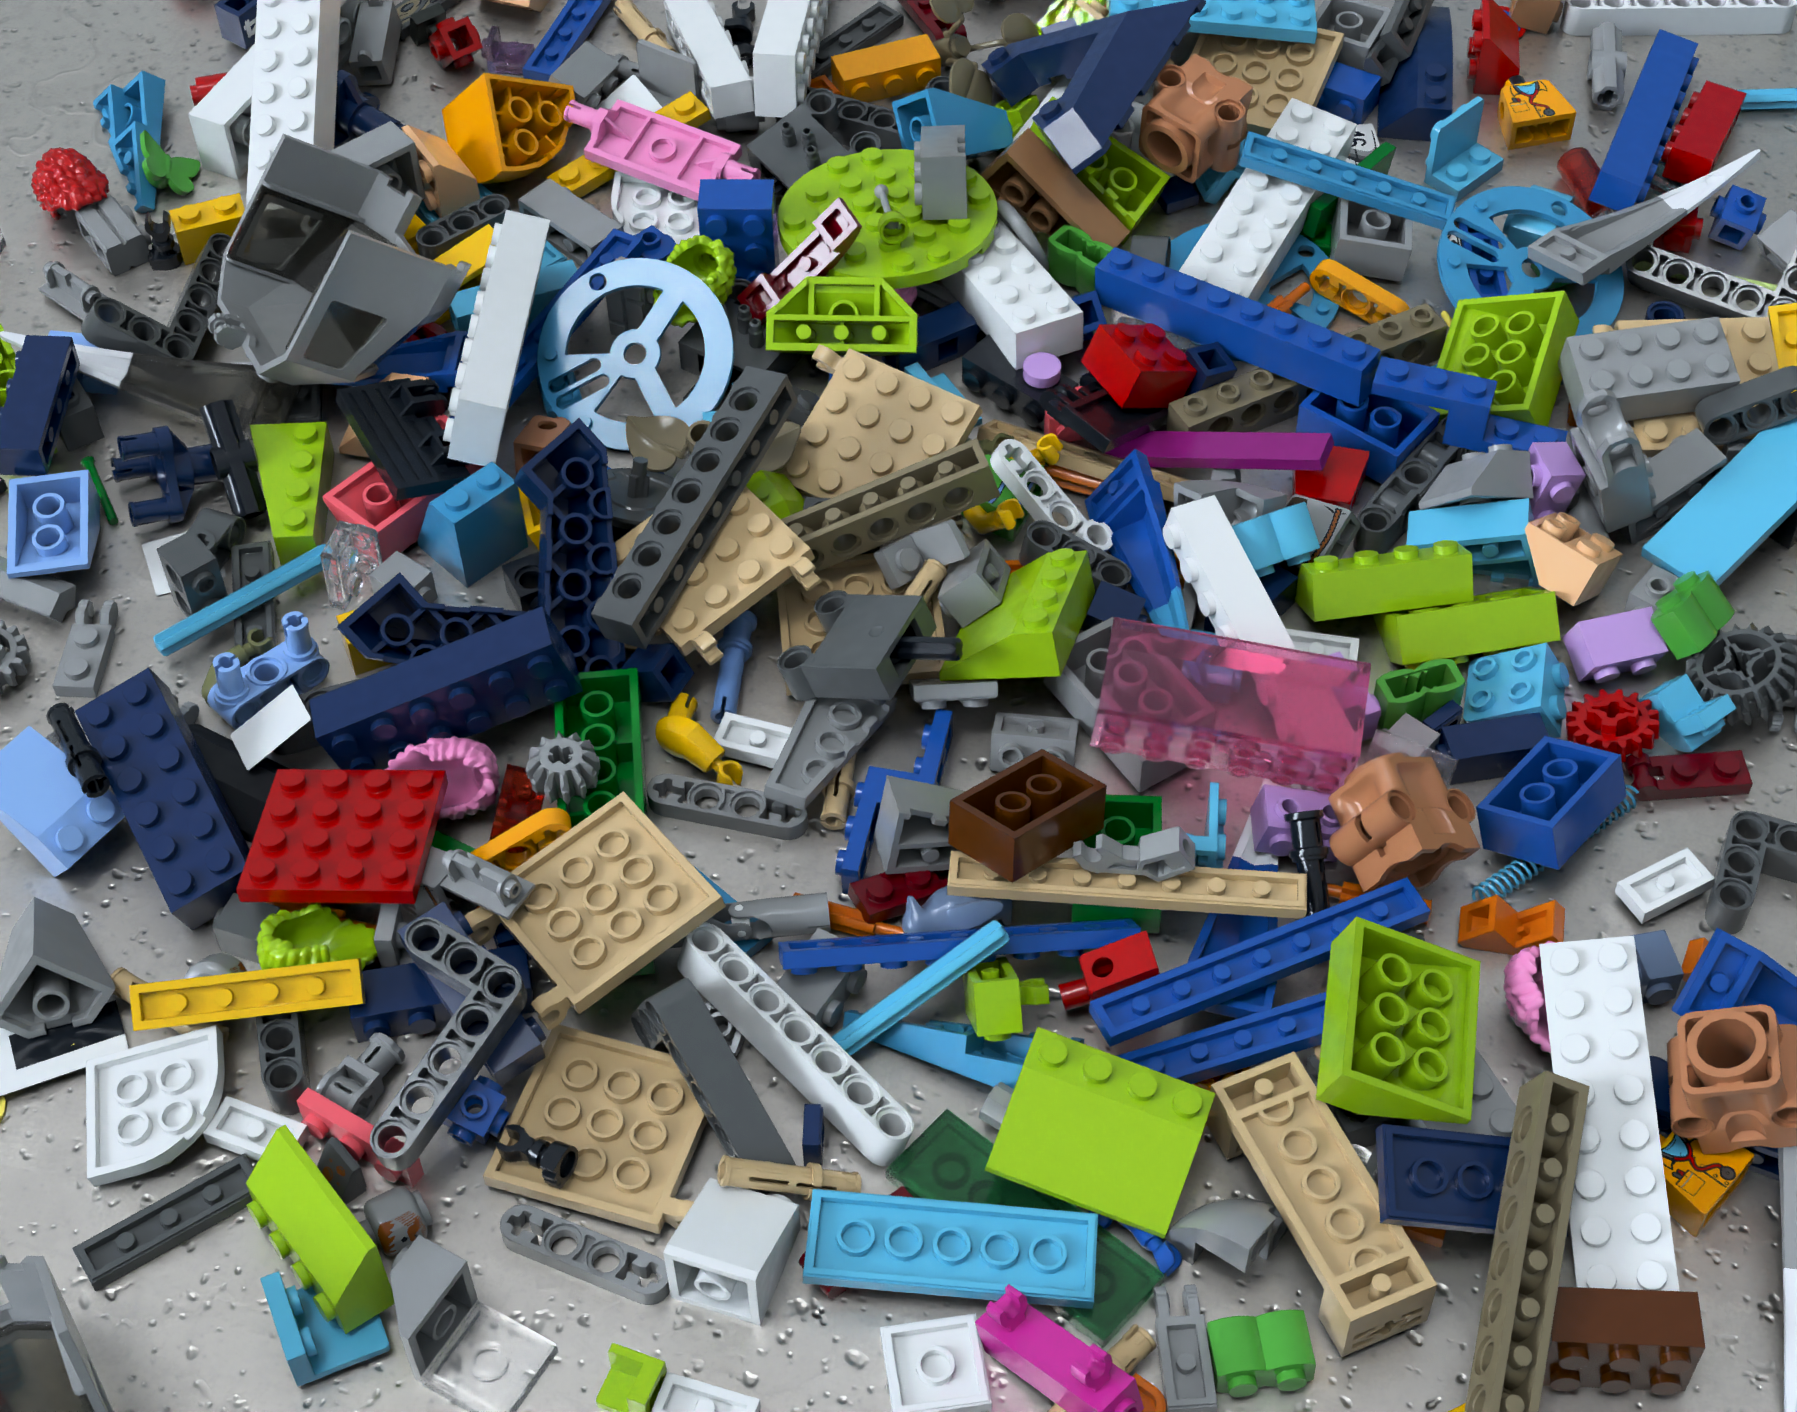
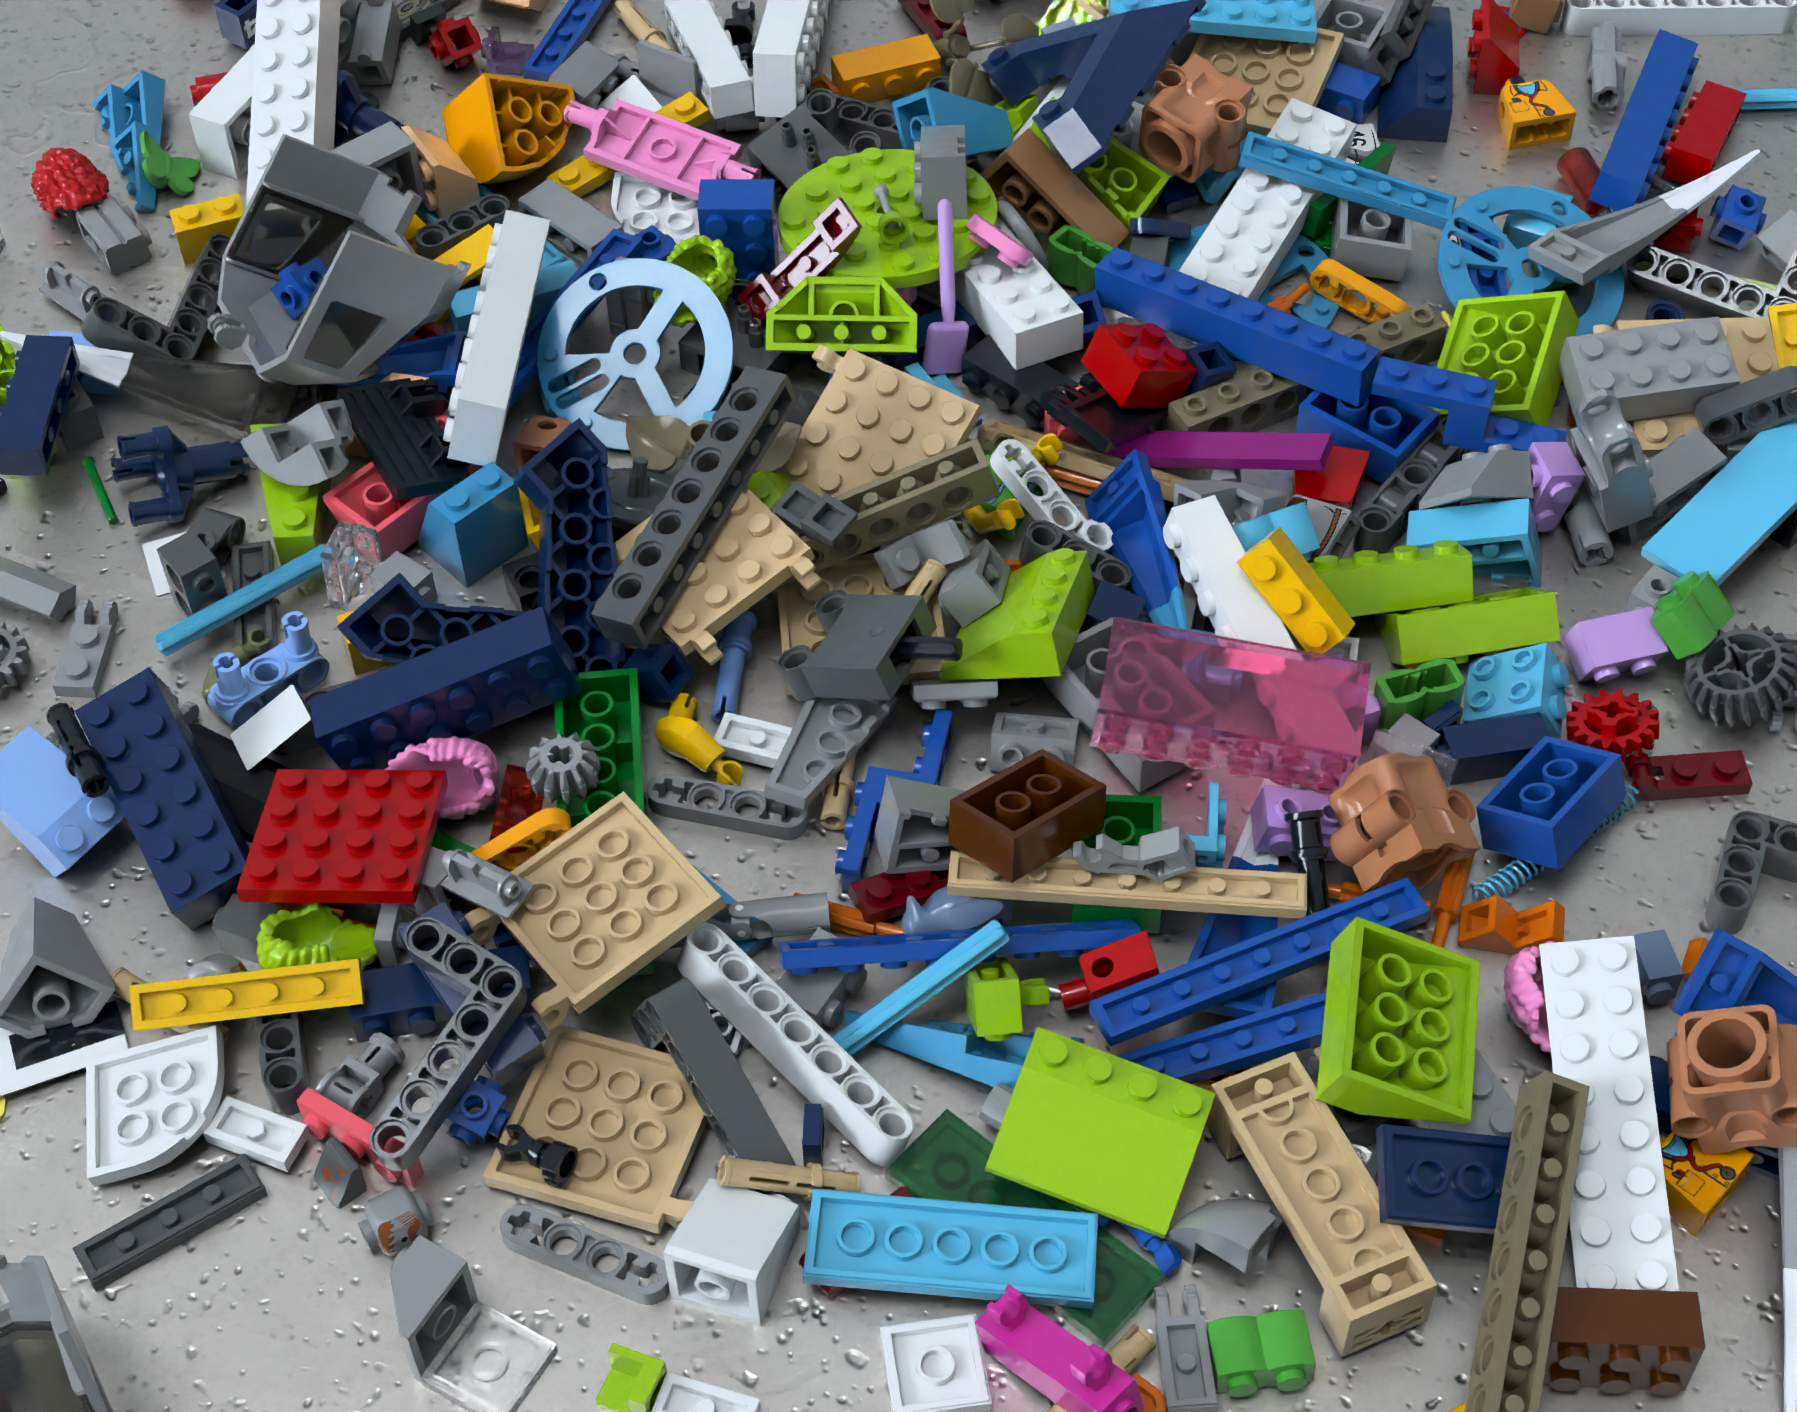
(52, 523): light blue slope -> none
(165, 251): black piece -> none
(233, 459): black piece -> none
(298, 285): none -> blue brick
(305, 448): none -> light grey brick
(311, 1343): medium azure bracket -> none
(318, 1234): lime slope -> none
(812, 515): none -> dark grey slope
(857, 34): dark grey tile -> none
(946, 339): none -> lavender piece
(1010, 250): none -> bright pink plate
(1041, 370): lavender tile -> none
(1160, 227): none -> dark blue tile
(1296, 593): none -> yellow brick
(1450, 898): none -> orange axle
(1455, 158): medium azure bracket -> none
(1570, 558): light nougat slope -> none
(1664, 885): white plate -> none
(1684, 716): medium azure brick -> none

